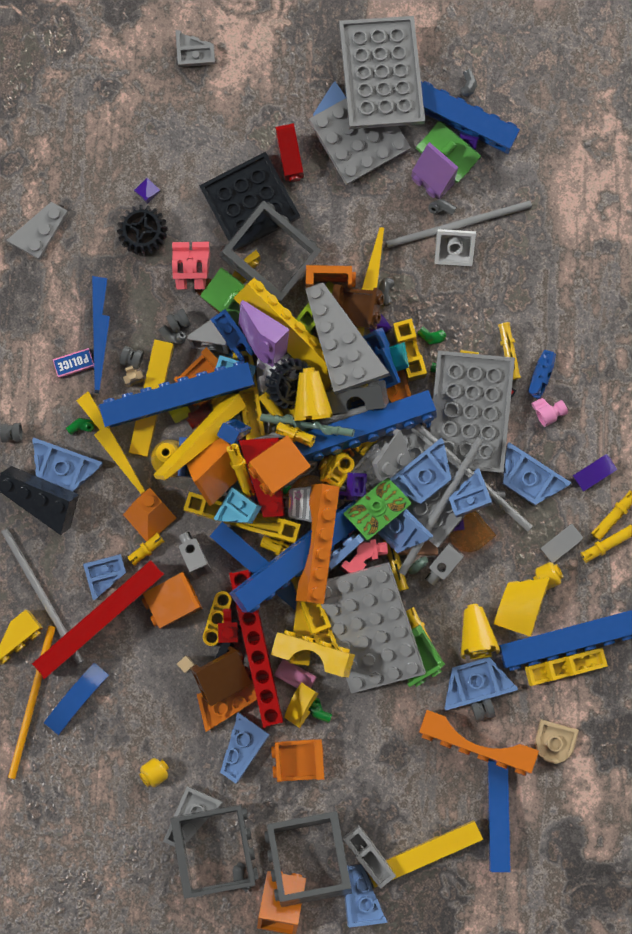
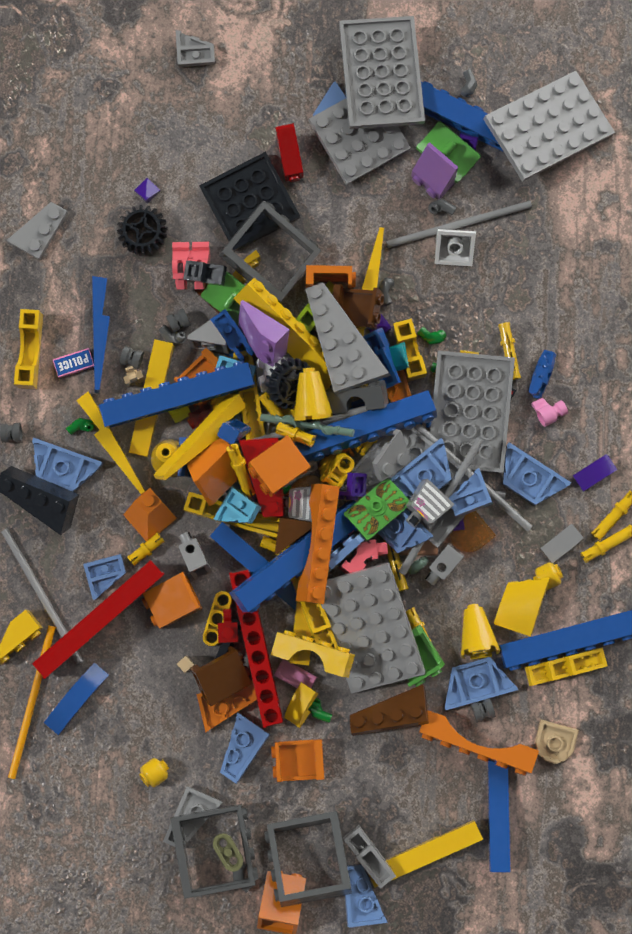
(30, 343): none -> yellow arch
(205, 273): none -> black slope
(227, 852): none -> olive plate
(289, 531): none -> reddish brown tile
(393, 713): none -> reddish brown wing
(427, 504): none -> light grey torso
(548, 125): none -> light grey plate

